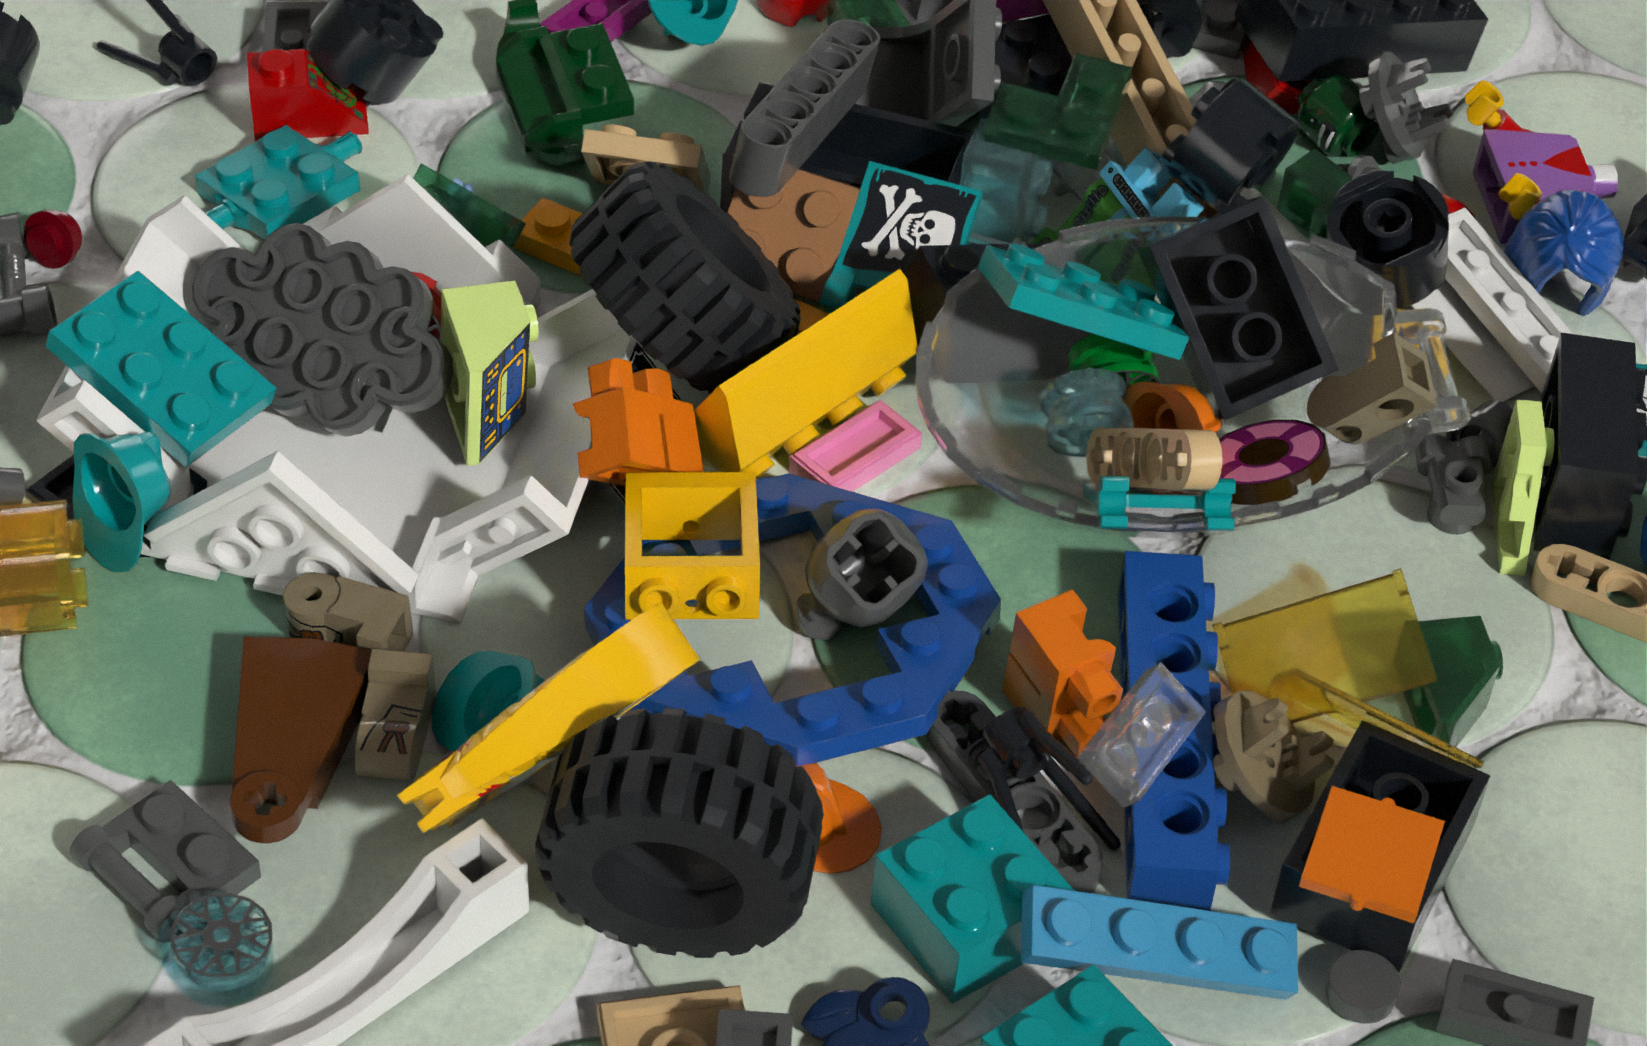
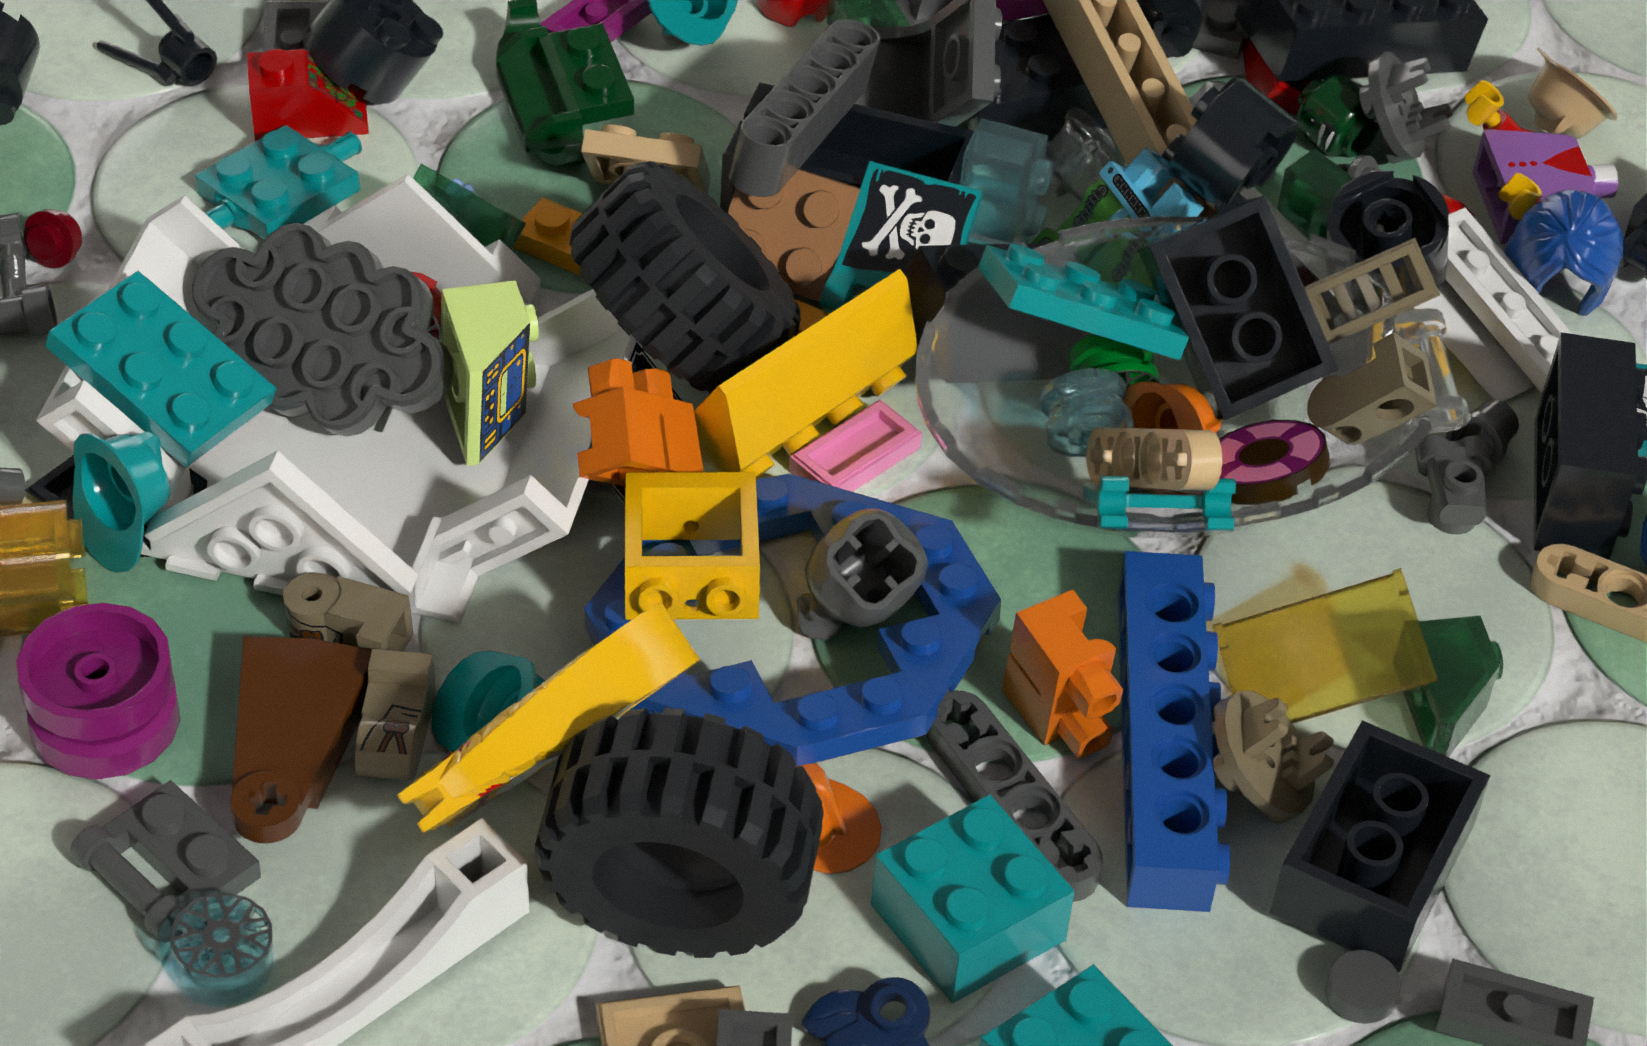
(98, 690): none -> magenta wheel
(1024, 747): black plant -> none
(1067, 126): clear green plate -> none
(1141, 735): clear plate -> none
(1159, 942): dark azure plate -> none
(1352, 711): clear yellow piece -> none
(1372, 854): orange piece -> none
(1418, 271): none -> dark tan slope
(1518, 484): yellowish green wing -> none
(1566, 102): none -> tan piece

